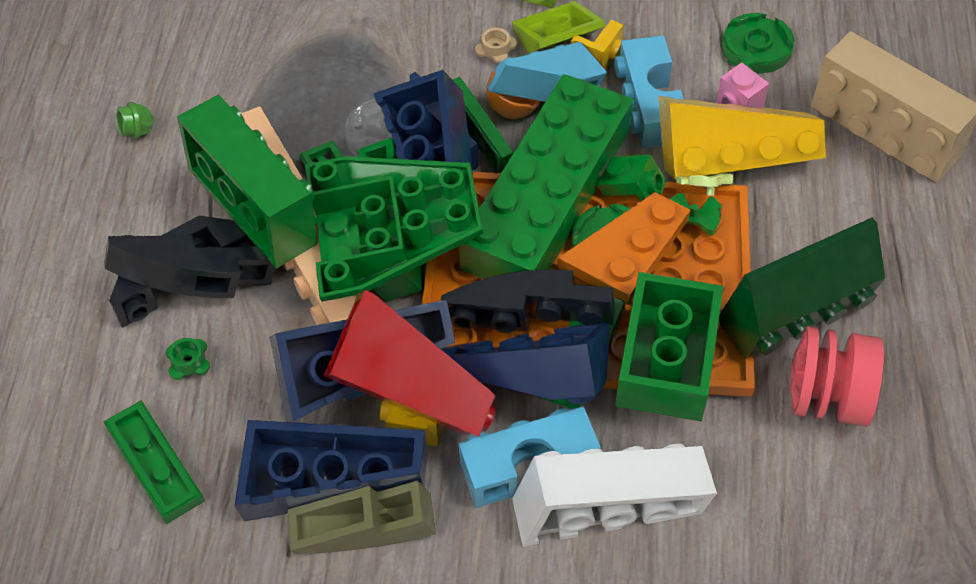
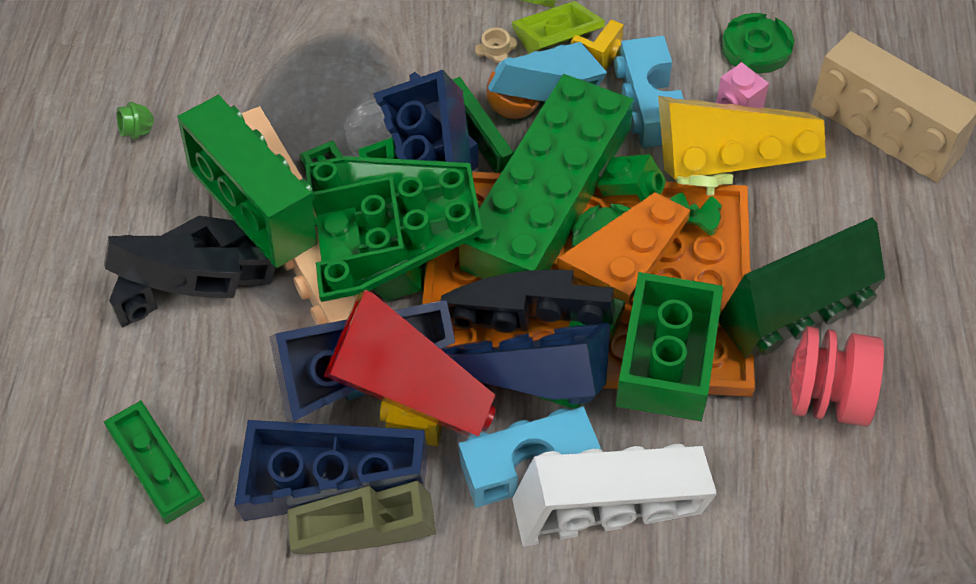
(184, 349): green plate -> none

